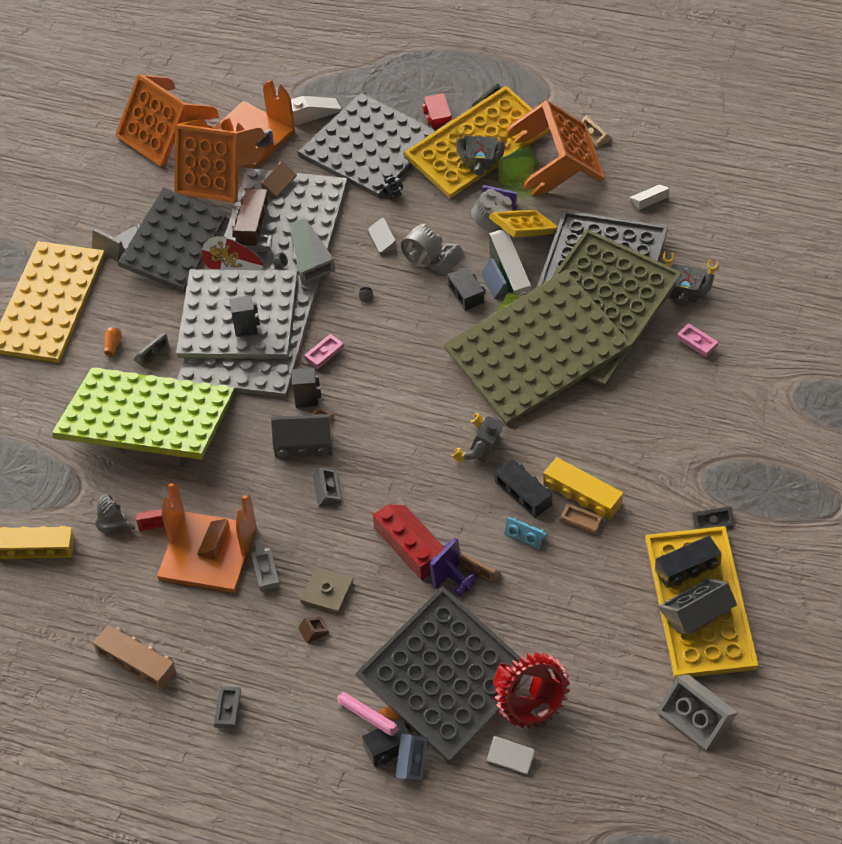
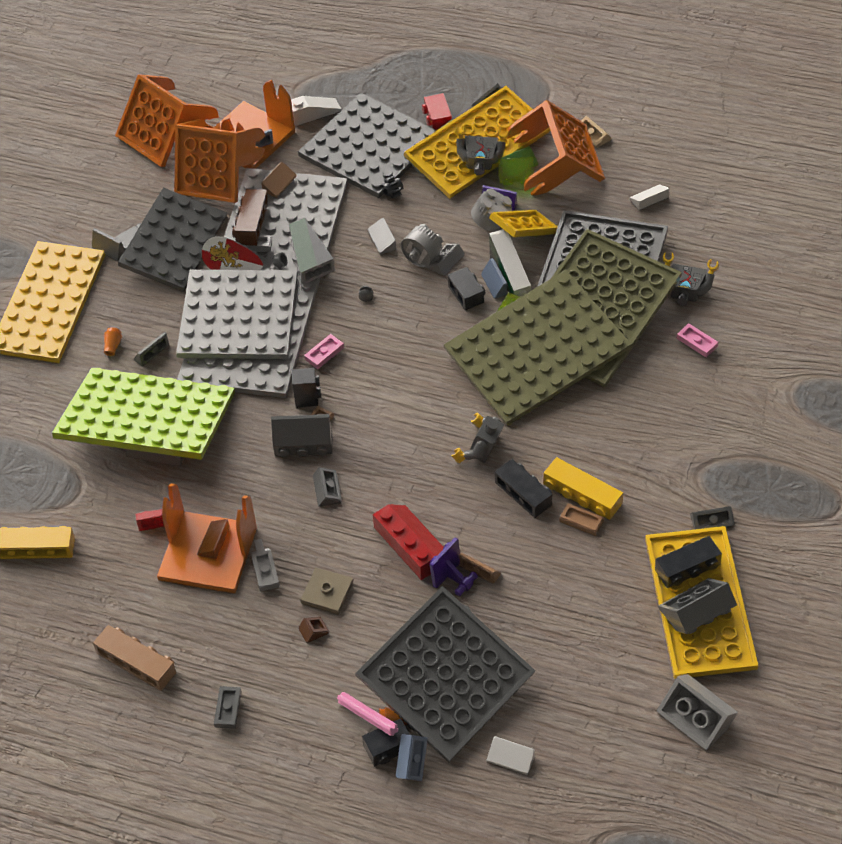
(109, 516): dark grey hair -> none
(244, 316): black brick -> none
(524, 533): medium azure hinge -> none
(543, 688): red piece -> none

